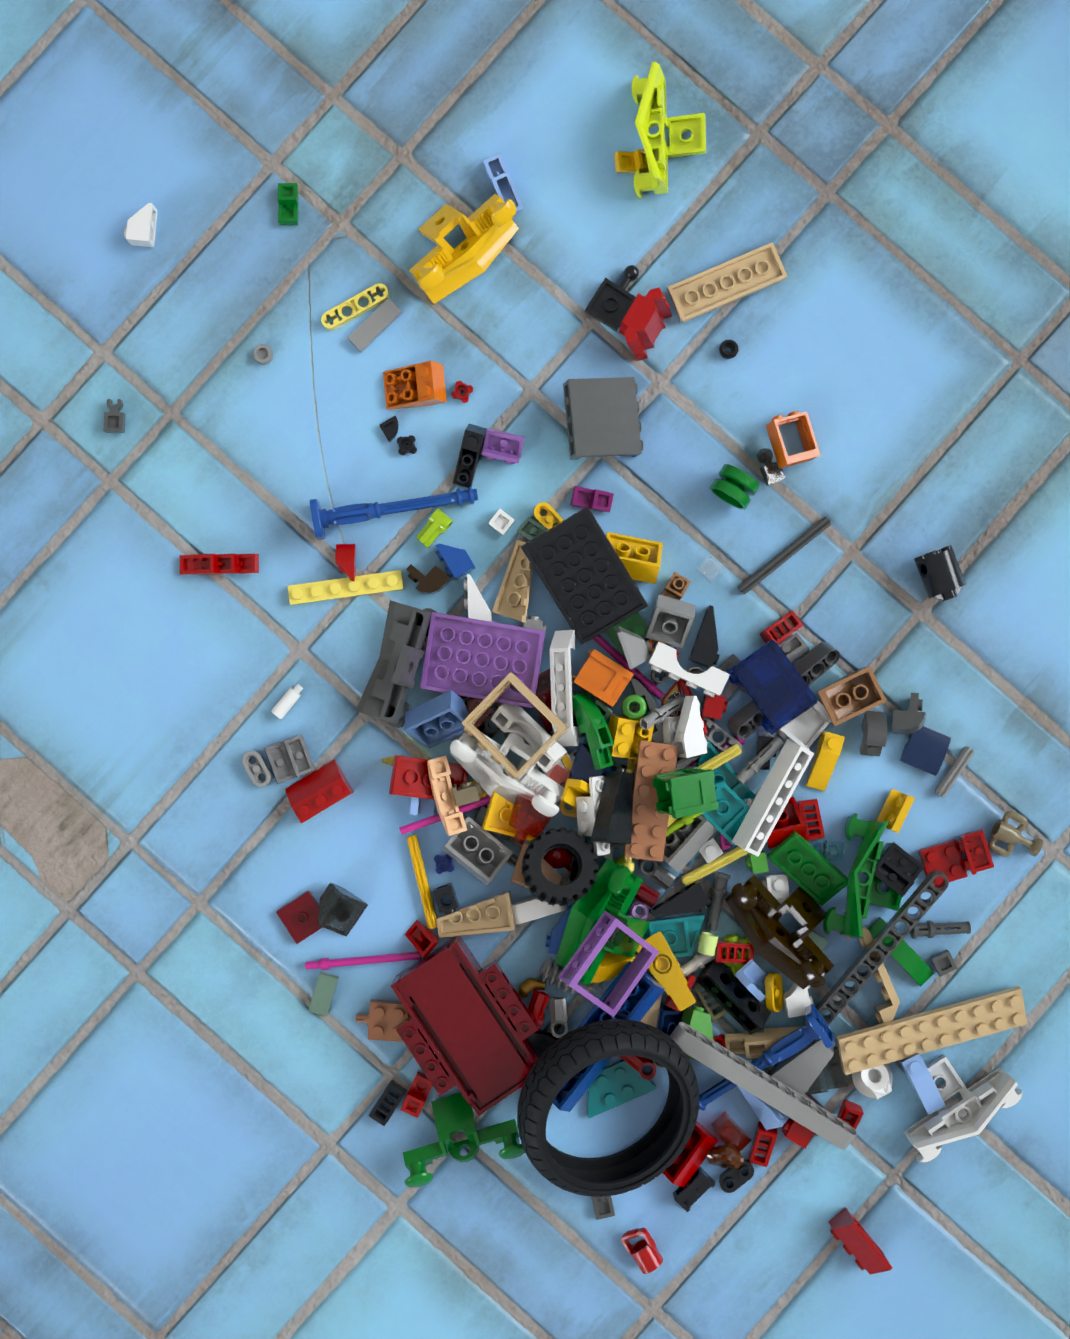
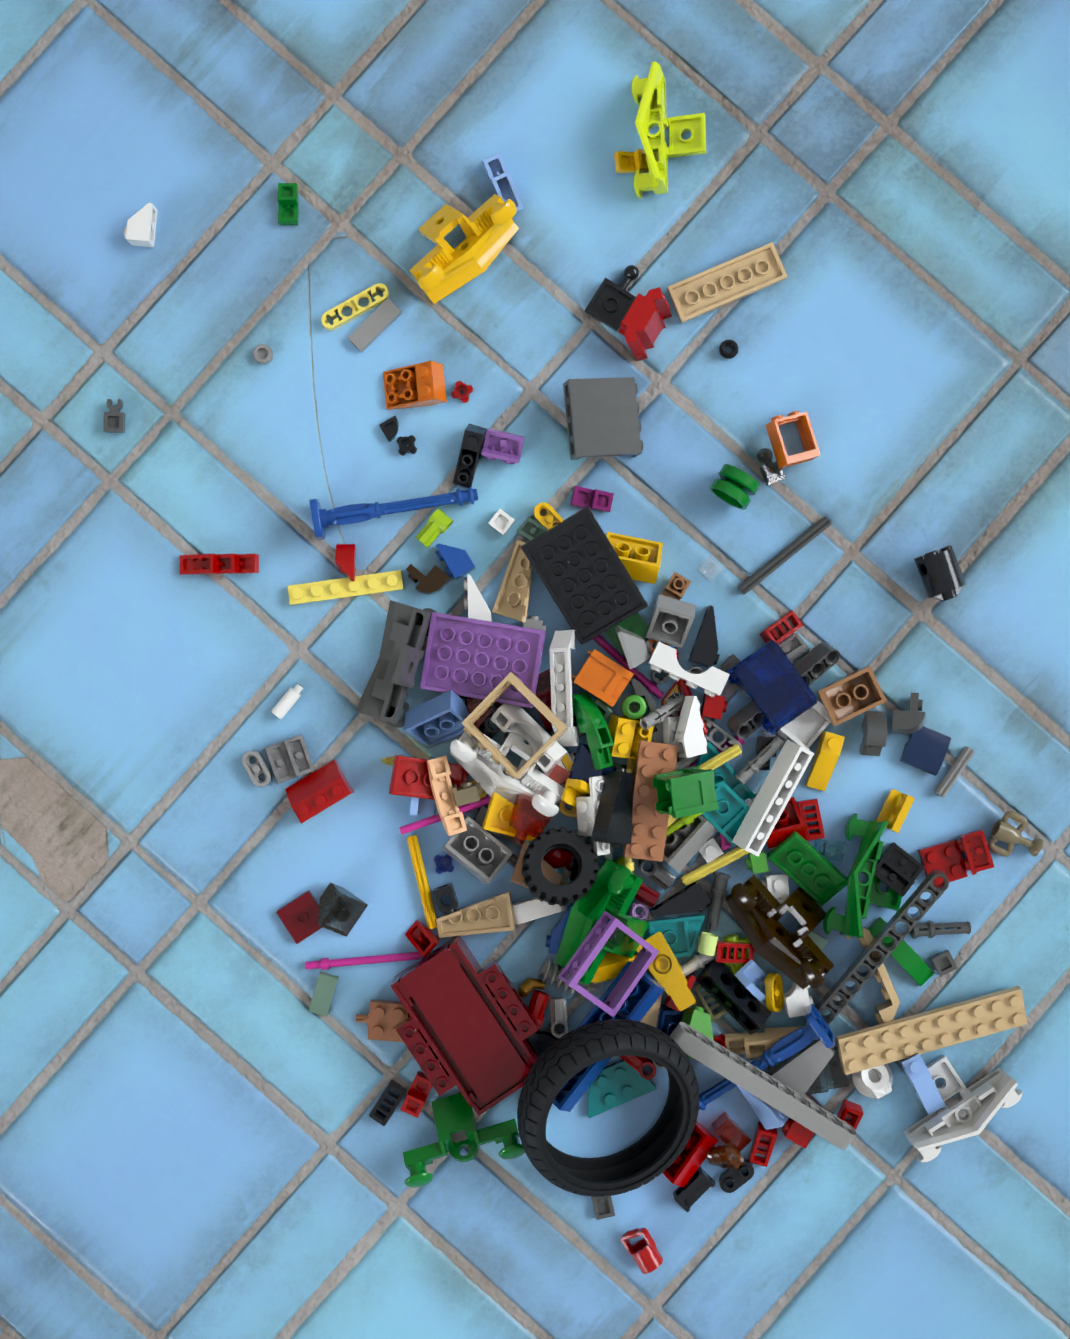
(858, 1243): red slope -> none

